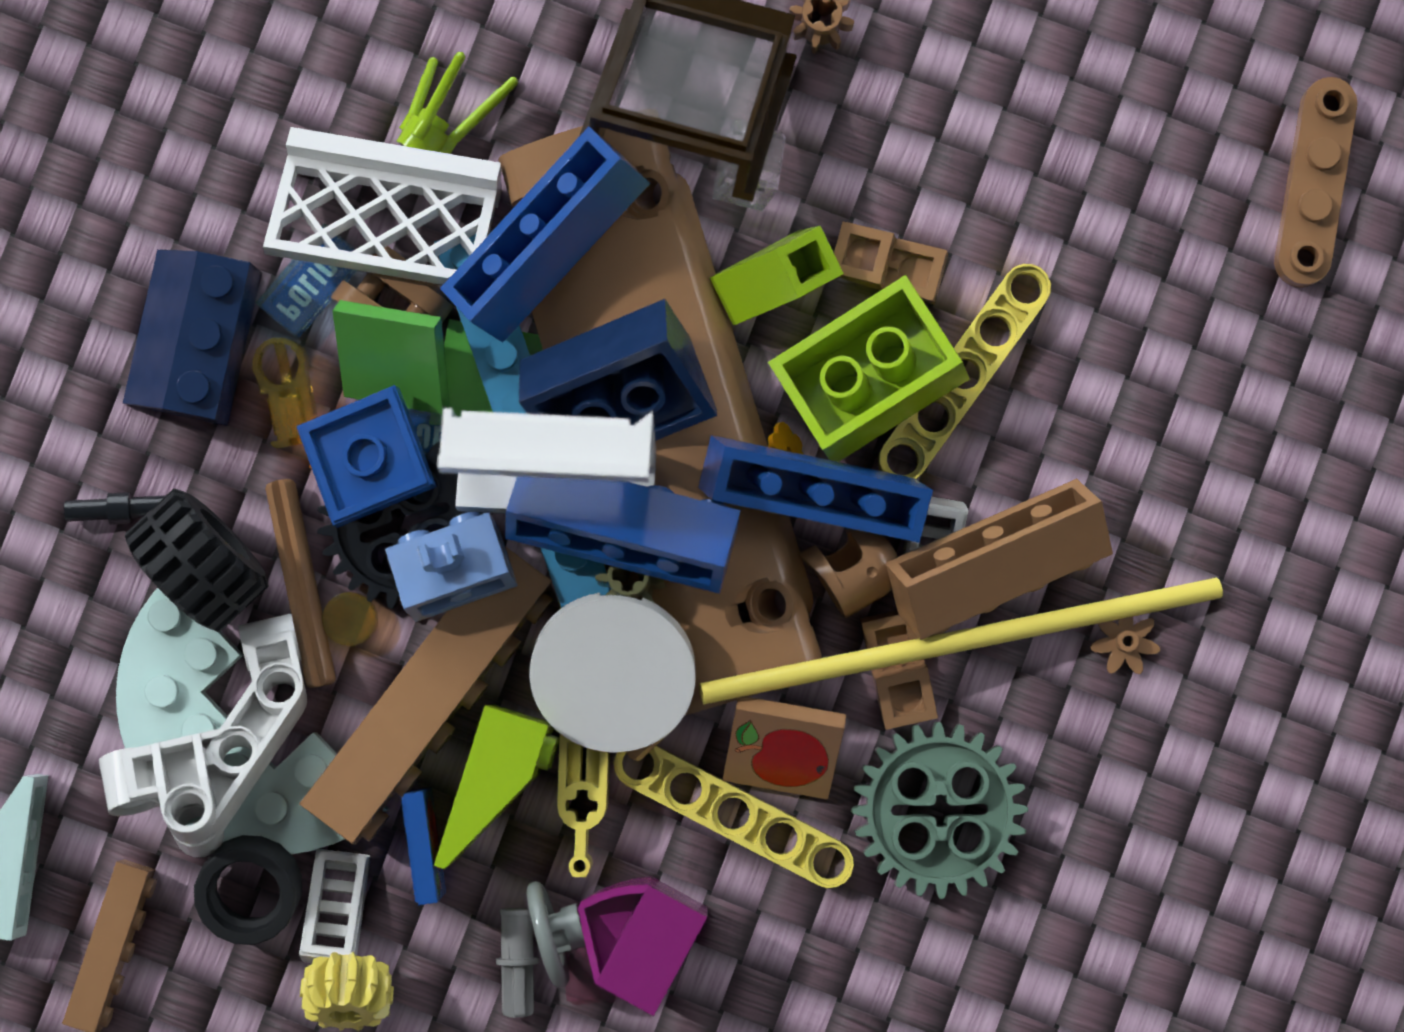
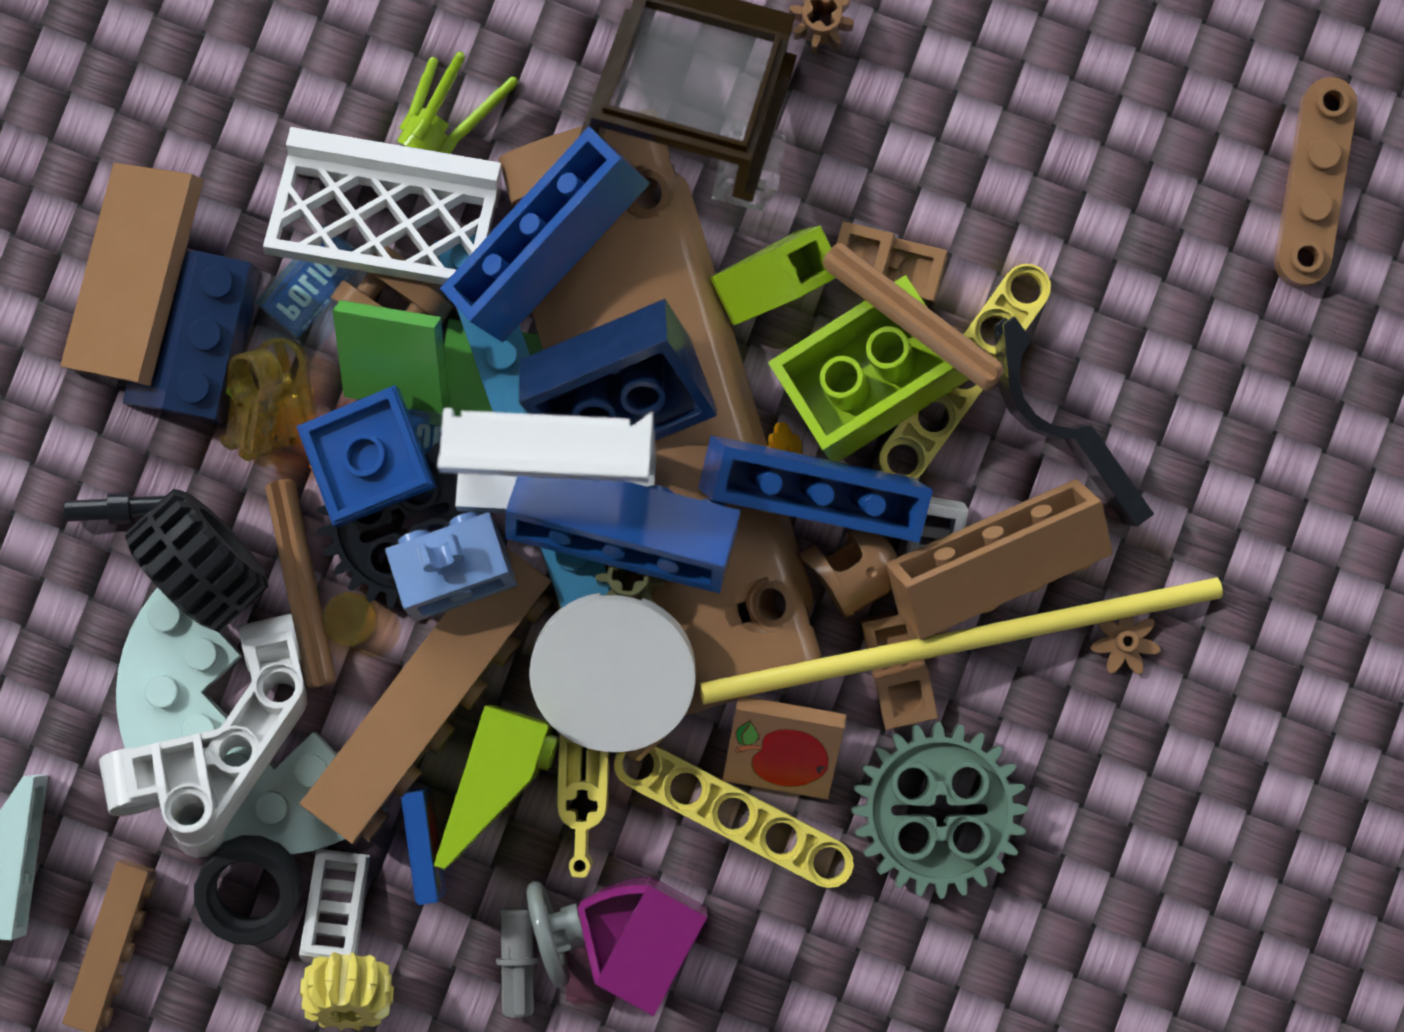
(132, 273): none -> medium nougat tile
(253, 409): none -> clear yellow piece
(913, 316): none -> medium nougat axle
(1082, 439): none -> black piece

